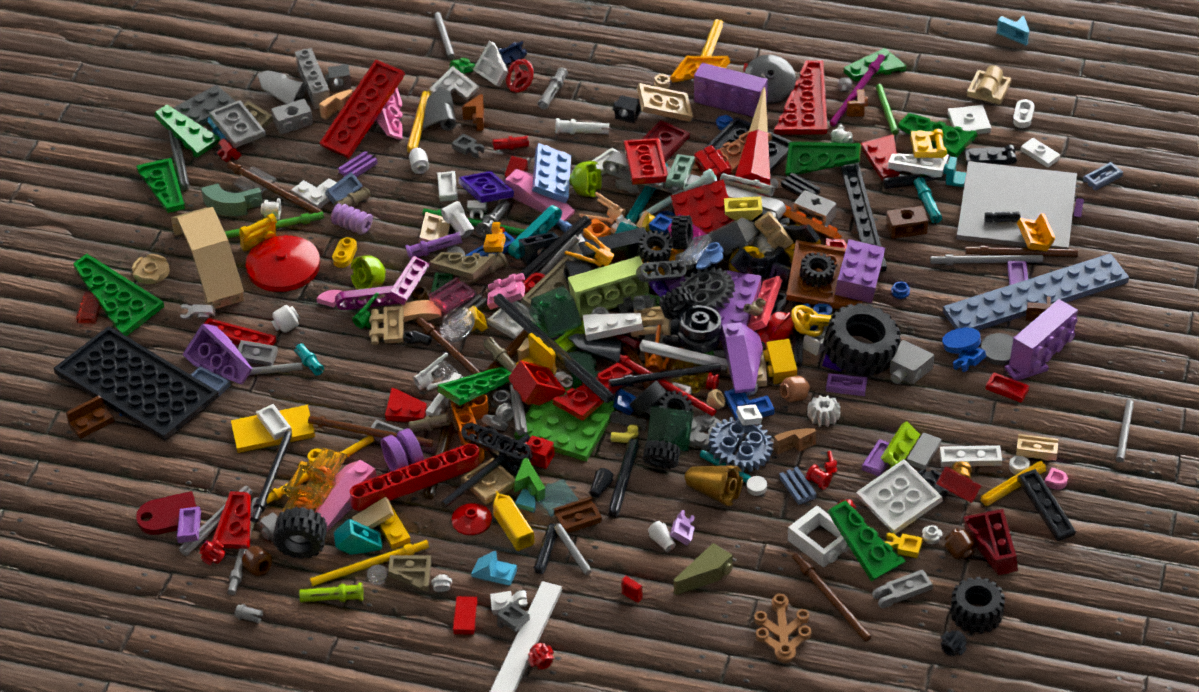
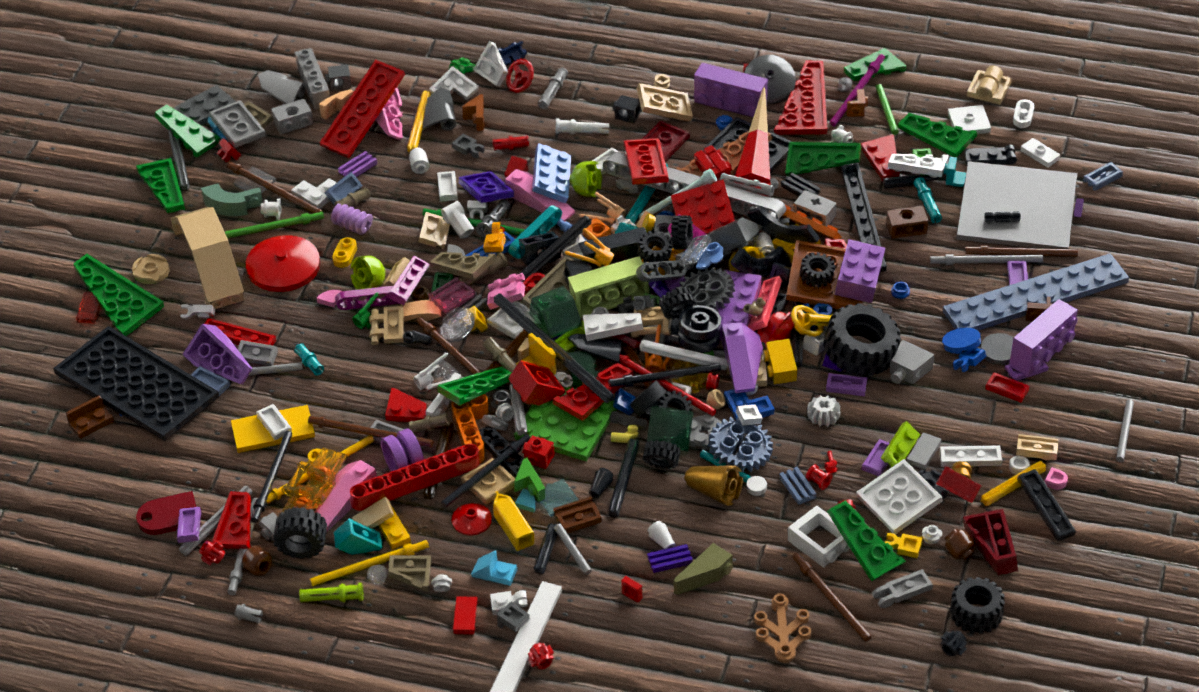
(257, 232): yellow plate -> none
(285, 319): white head -> none
(395, 272): none -> tan tile
(425, 248): medium lavender pin -> none
(444, 35): light grey bar -> none
(498, 440): black beam -> none
(561, 253): light grey bar -> none
(660, 224): blue plate -> none
(669, 556): none -> dark purple tile
(680, 171): sand green plate -> none
(682, 529): lavender plate -> none
(690, 65): light orange wing -> none
(712, 38): yellow axle -> none
(743, 207): light yellow slope -> none
(774, 231): tan slope -> none
(794, 388): nougat head -> none
(799, 438): medium nougat slope -> none
(922, 144): yellow plate -> none
(1013, 30): medium azure slope -> none
(1036, 233): light orange bracket -> none

